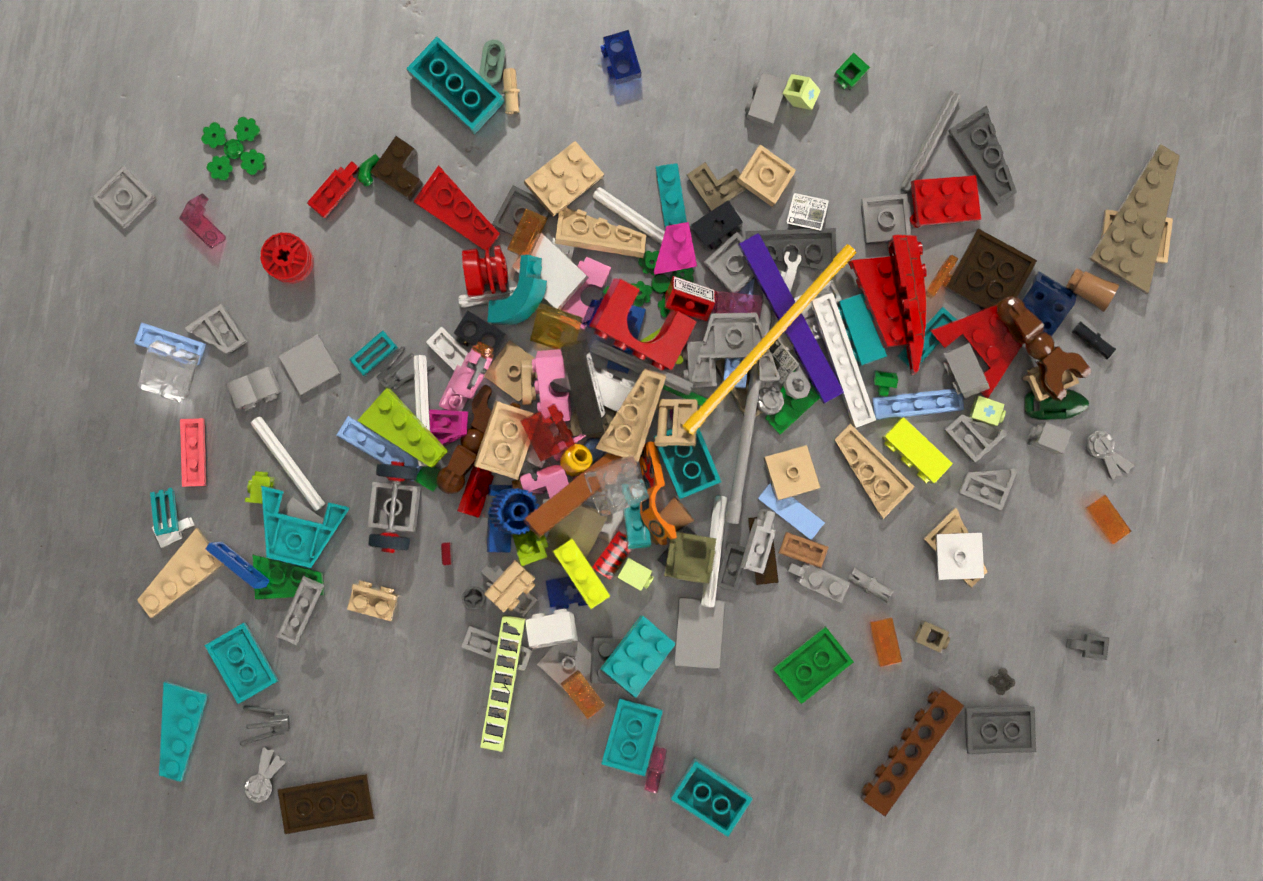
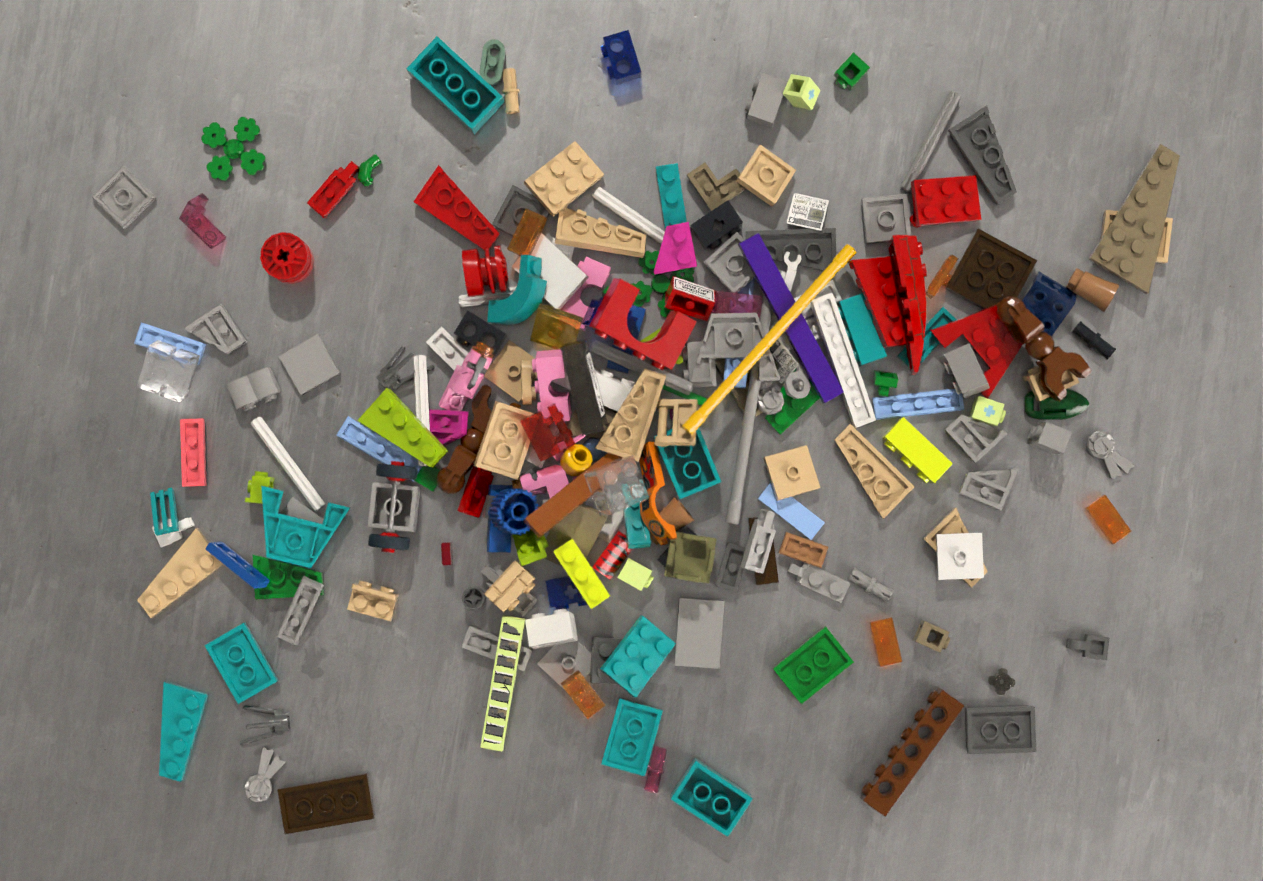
(382, 334): teal tile -> none
(392, 169): dark brown brick -> none
(716, 531): white axle -> none

